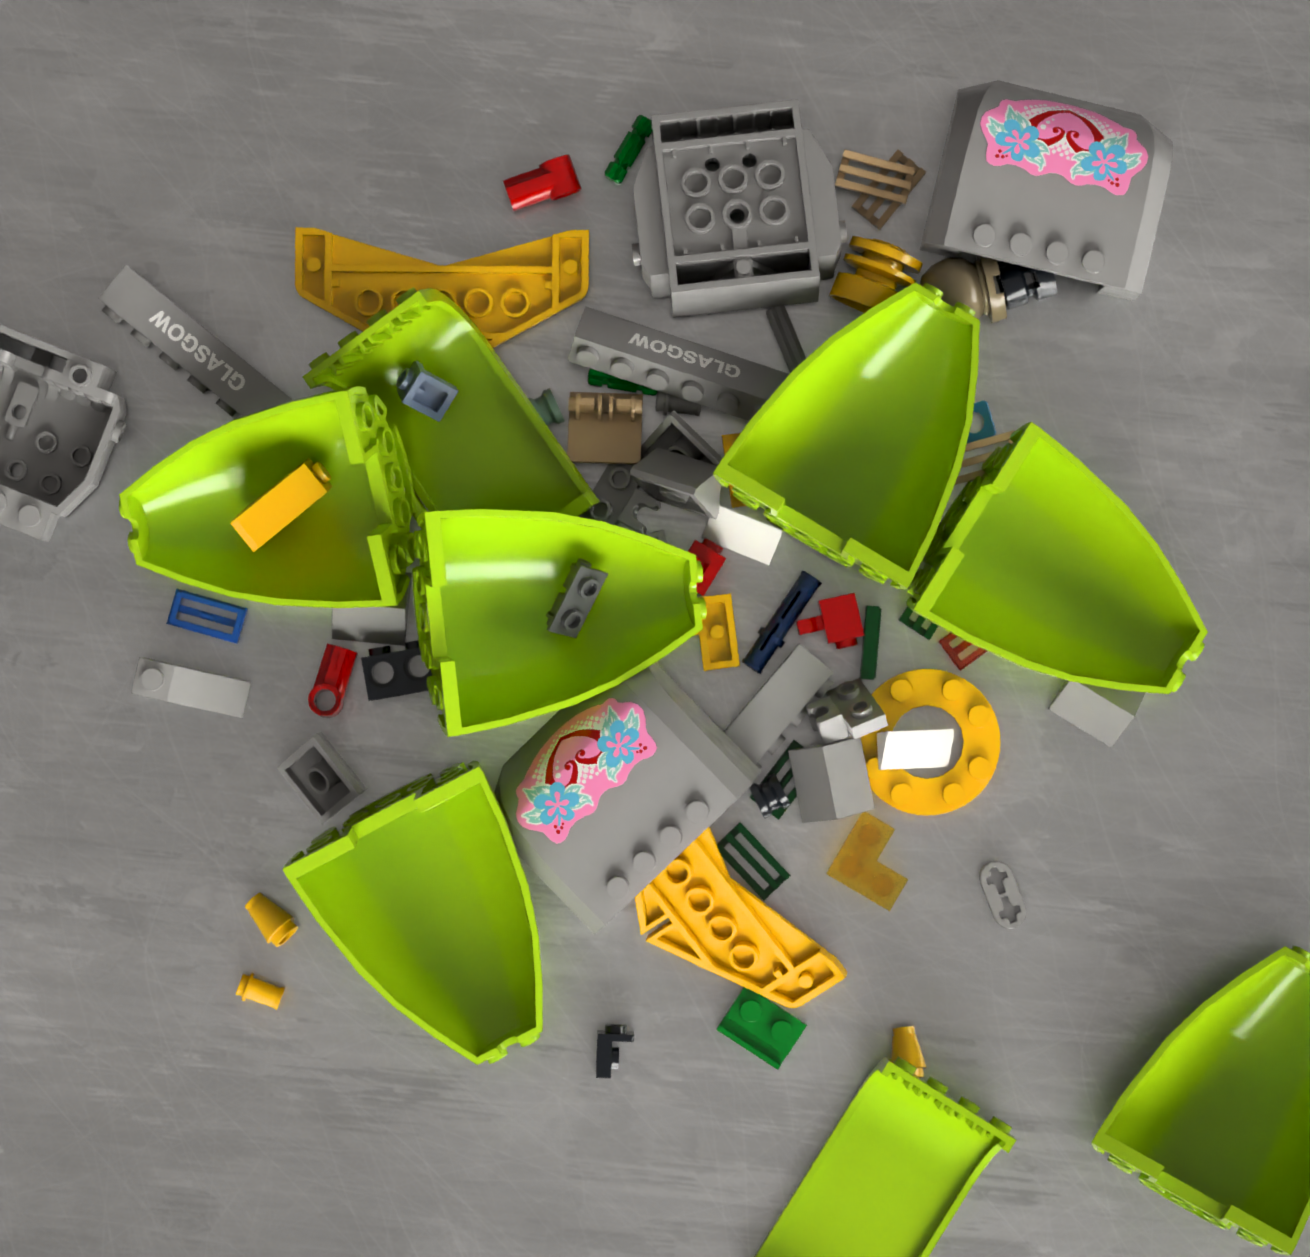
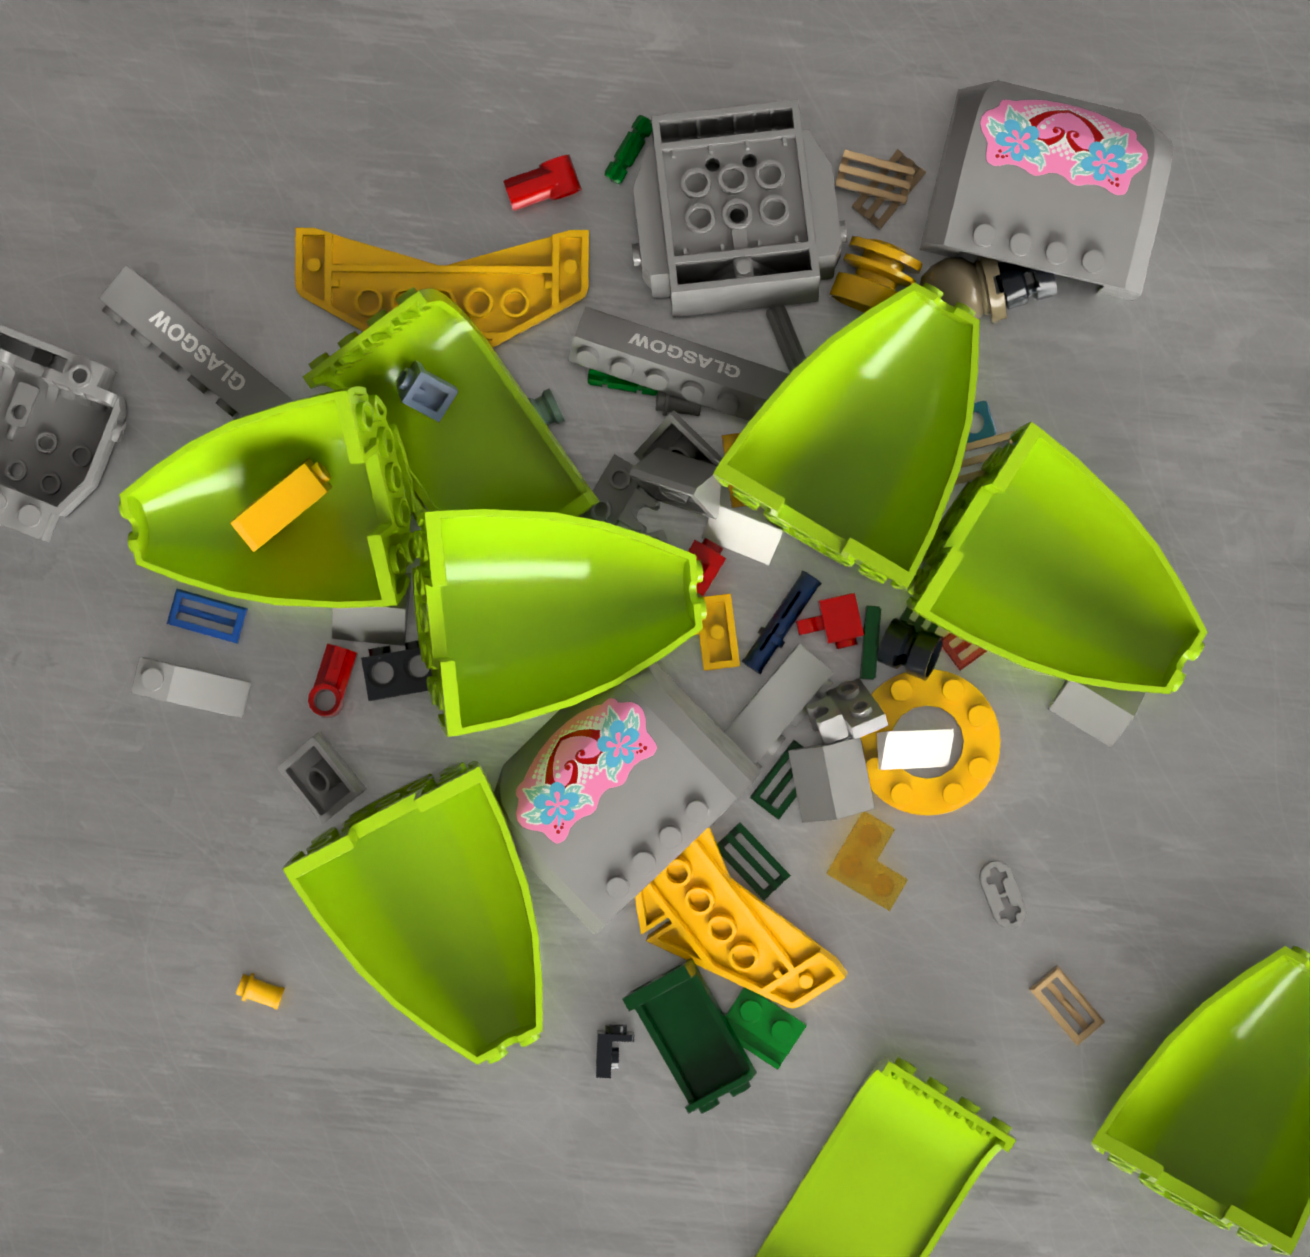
(272, 920): yellow cone -> none
(575, 604): dark grey hinge -> none
(605, 427): tan hinge -> none
(692, 1036): none -> dark green panel
(769, 795): black wheel -> none
(907, 1047): yellow cone -> none
(910, 649): none -> black wheel
(1046, 981): none -> tan tile

